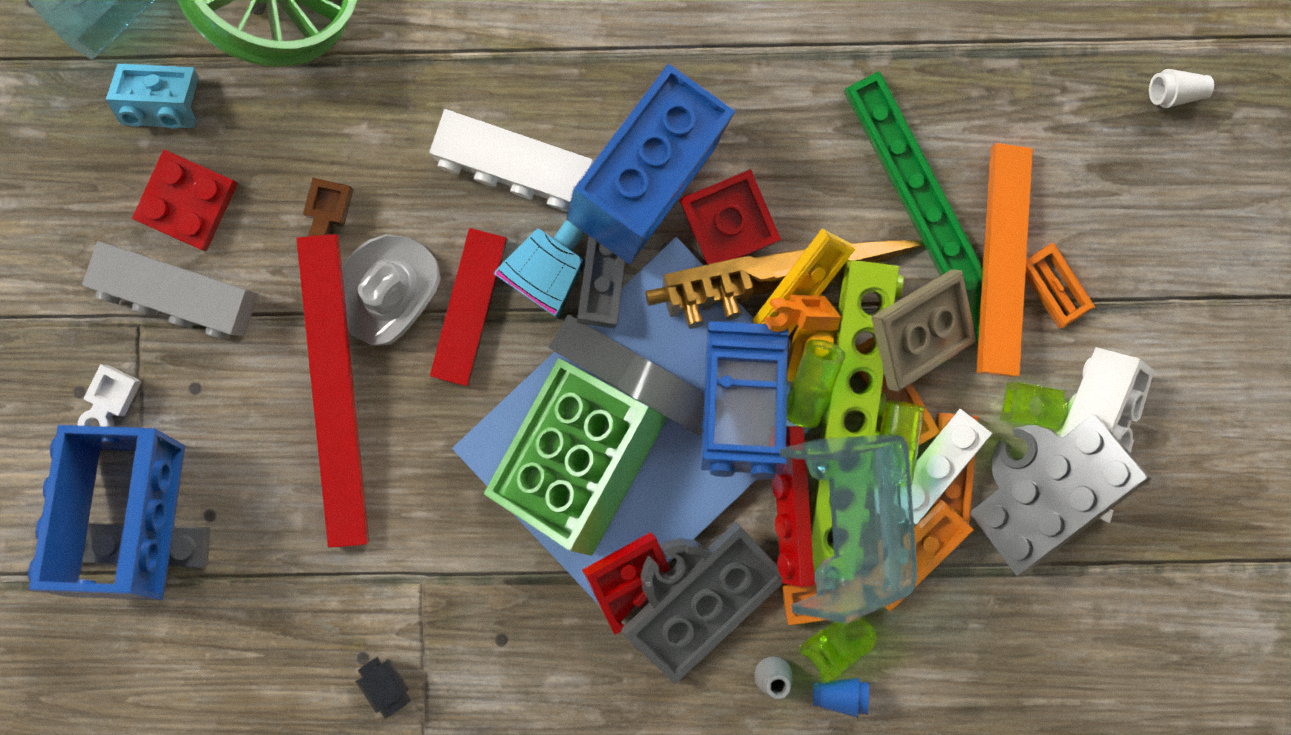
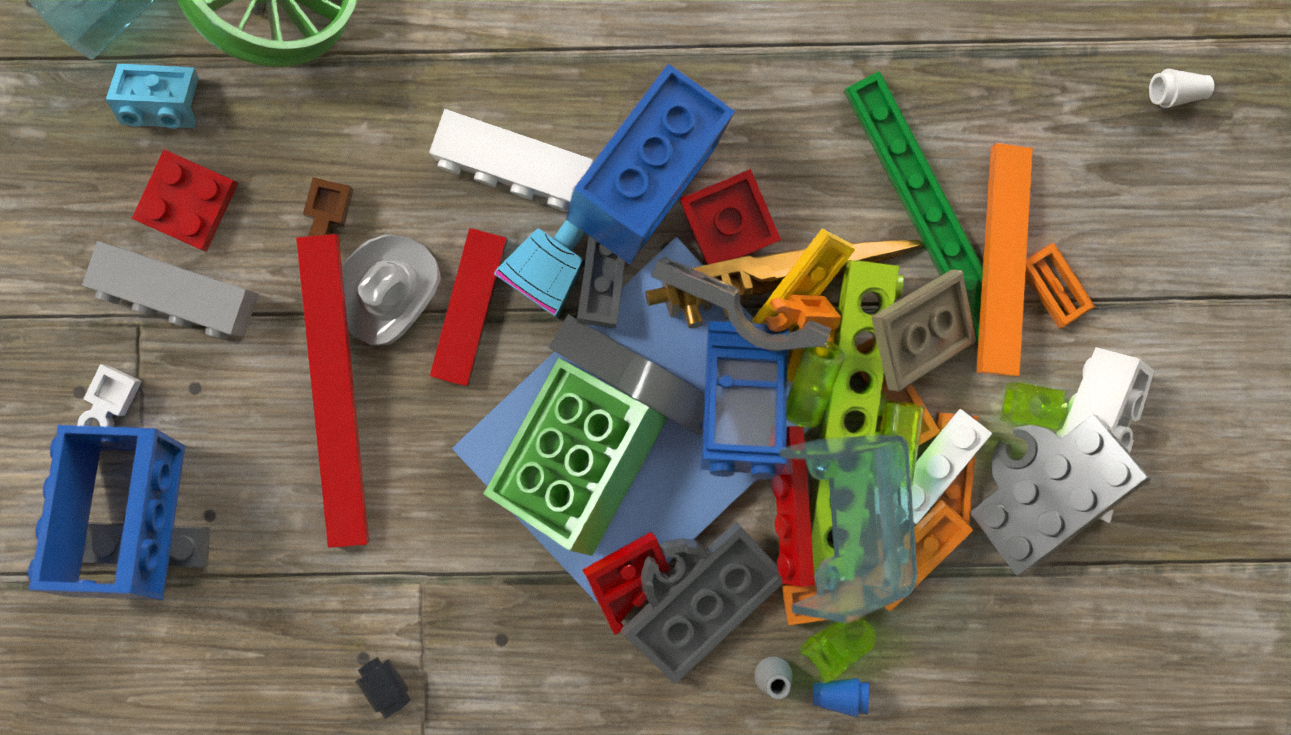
(728, 297): none -> dark grey piece

